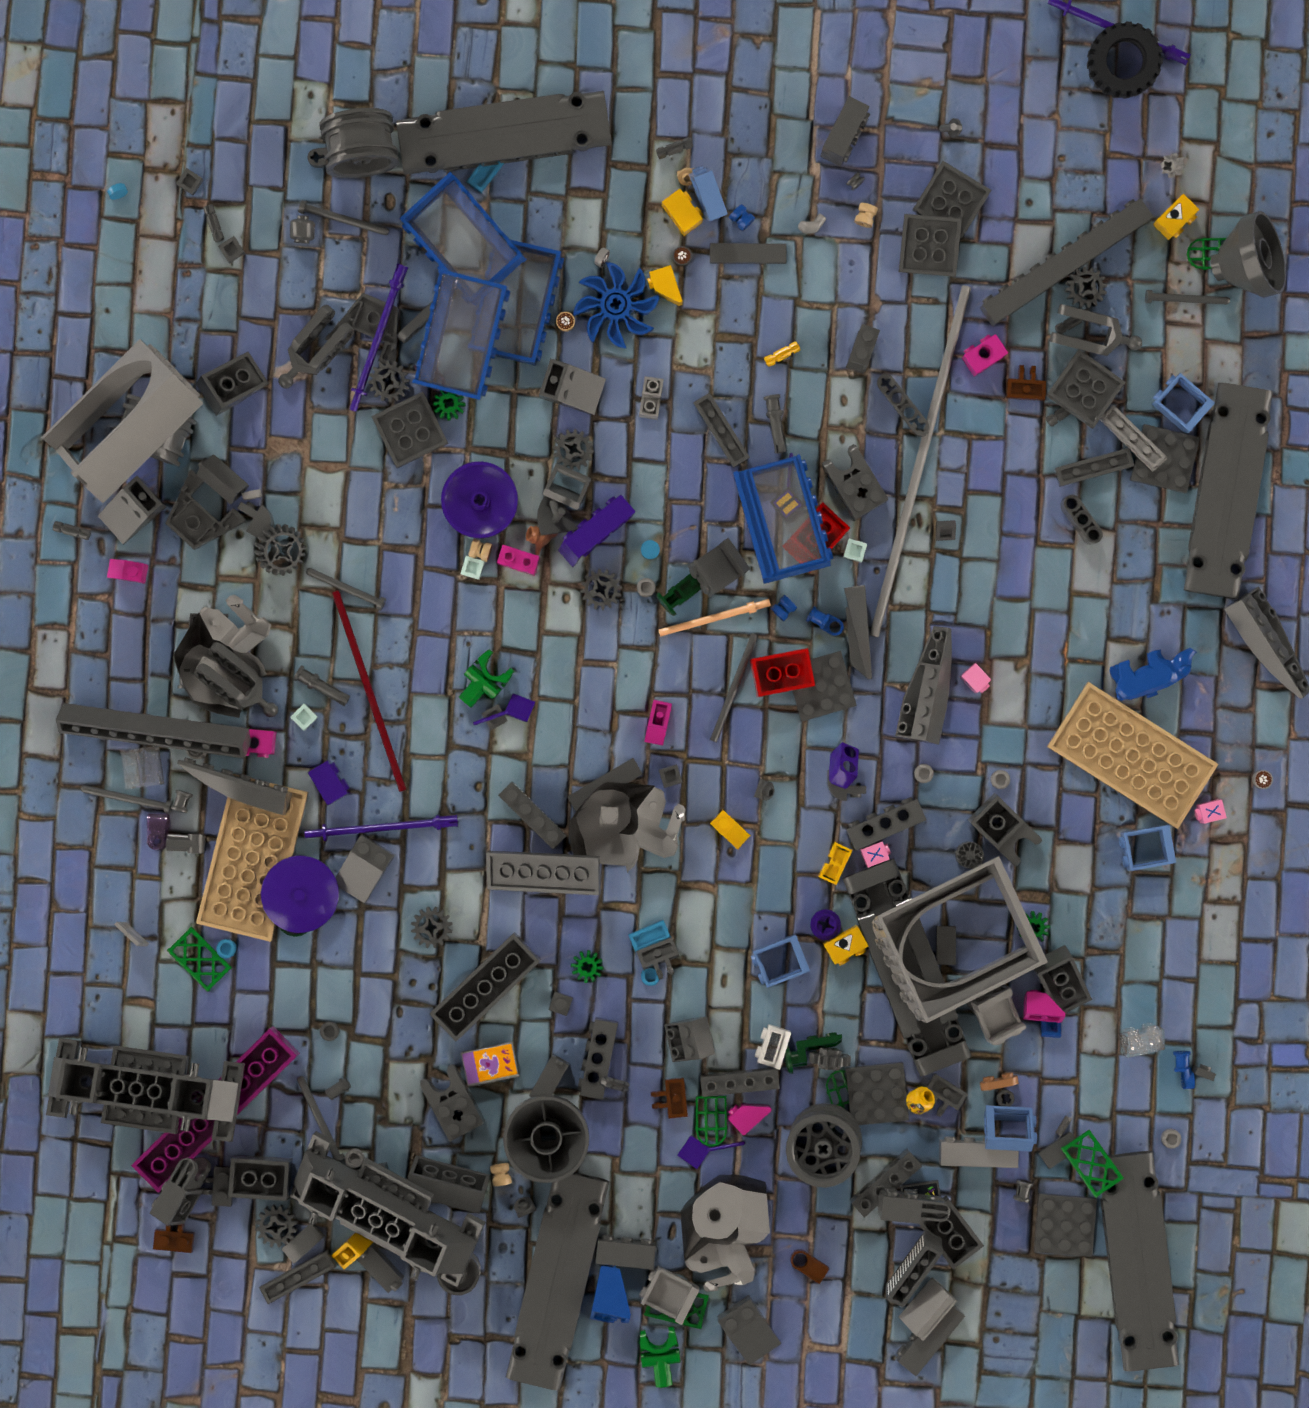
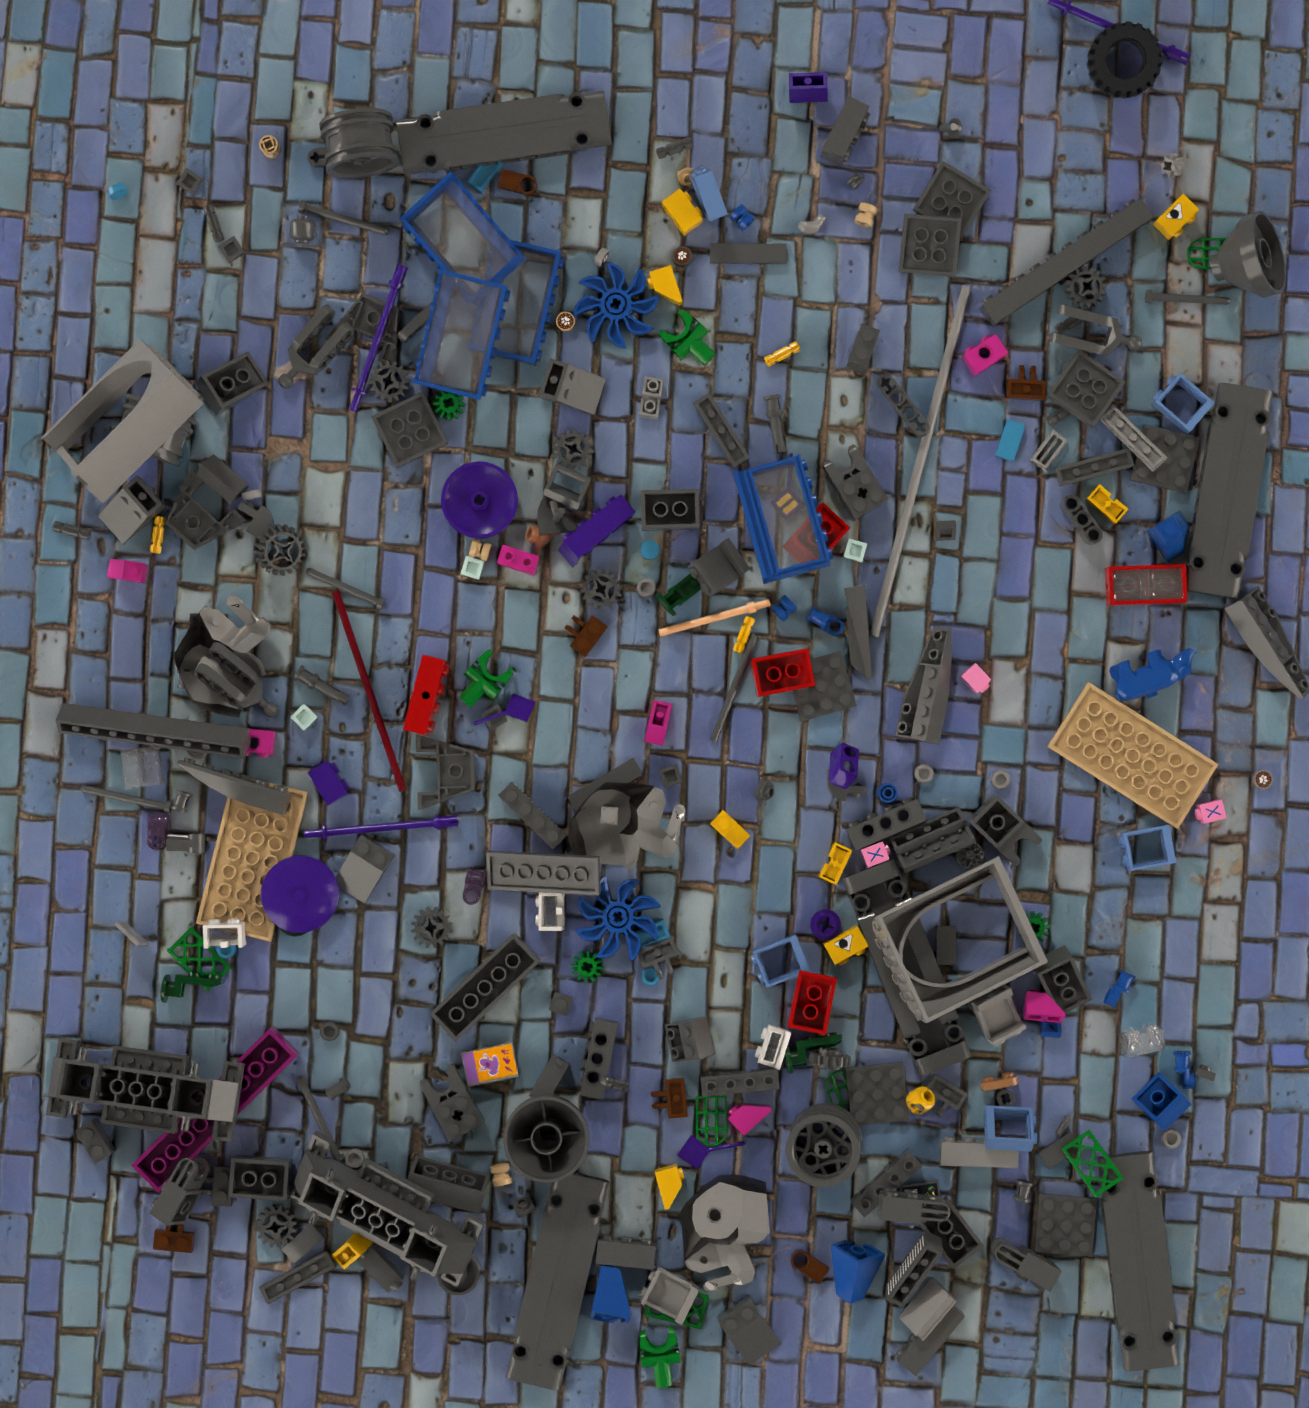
(95, 1140): none -> dark grey brick
(157, 535): none -> yellow axle
(177, 988): none -> dark green piece
(224, 933): none -> white window
(271, 150): none -> tan wheel
(428, 680): none -> red brick
(454, 771): none -> dark grey wing
(474, 884): none -> clear purple piece
(512, 182): none -> reddish brown piece
(551, 911): none -> white window
(588, 635): none -> reddish brown hinge
(627, 915): none -> blue piece
(669, 1183): none -> yellow slope
(670, 509): none -> dark grey brick
(689, 341): none -> green connector
(744, 634): none -> yellow axle
(808, 87): none -> dark purple brick
(812, 1002): none -> red slope
(854, 1269): none -> blue slope
(887, 792): none -> blue wheel
(932, 840): none -> dark grey brick
(1010, 440): none -> dark azure tile
(1026, 1264): none -> dark grey brick
(1039, 462): none -> light grey tile
(1106, 505): none -> yellow piece
(1122, 985): none -> blue connector
(1145, 585): none -> clear brick
(1161, 1101): none -> blue slope
(1170, 536): none -> blue slope

